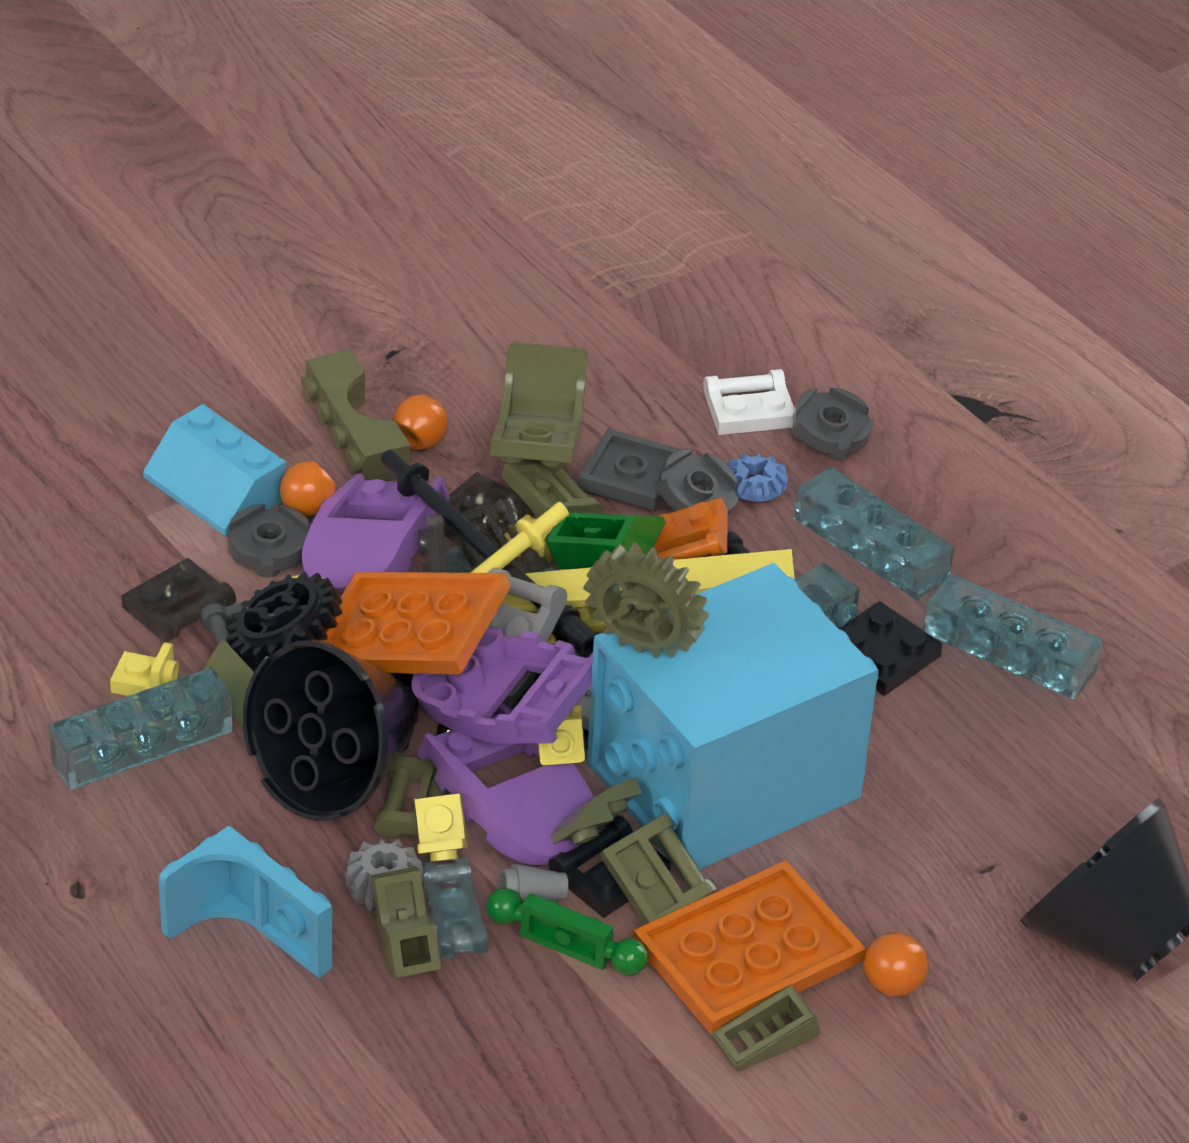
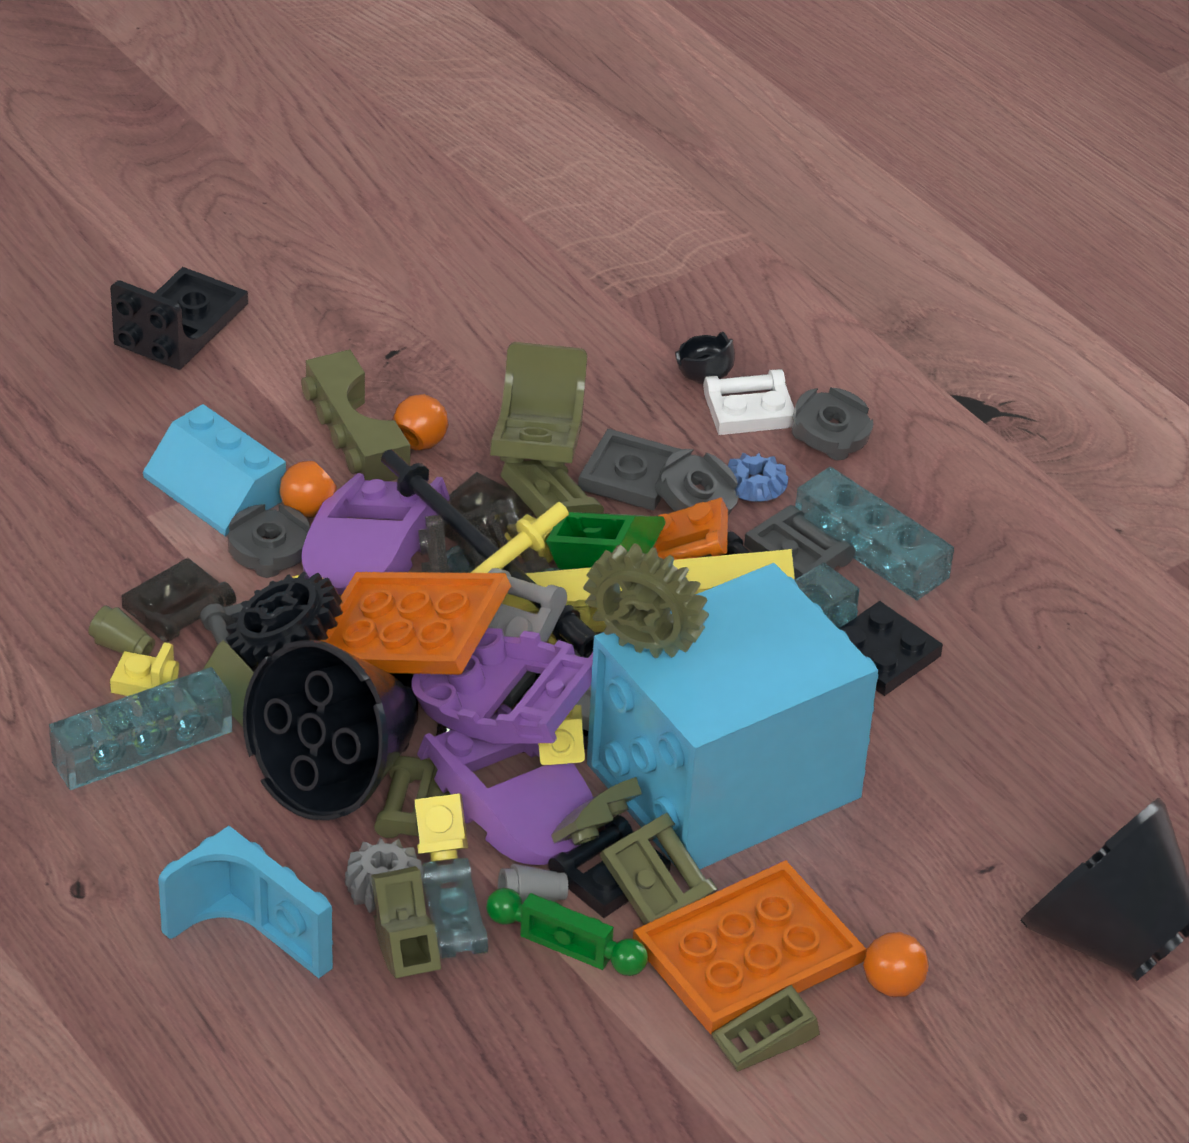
(119, 632): none -> olive cone
(174, 319): none -> black bracket
(706, 357): none -> black hair
(808, 542): none -> dark grey plate
(1013, 636): clear light blue brick -> none

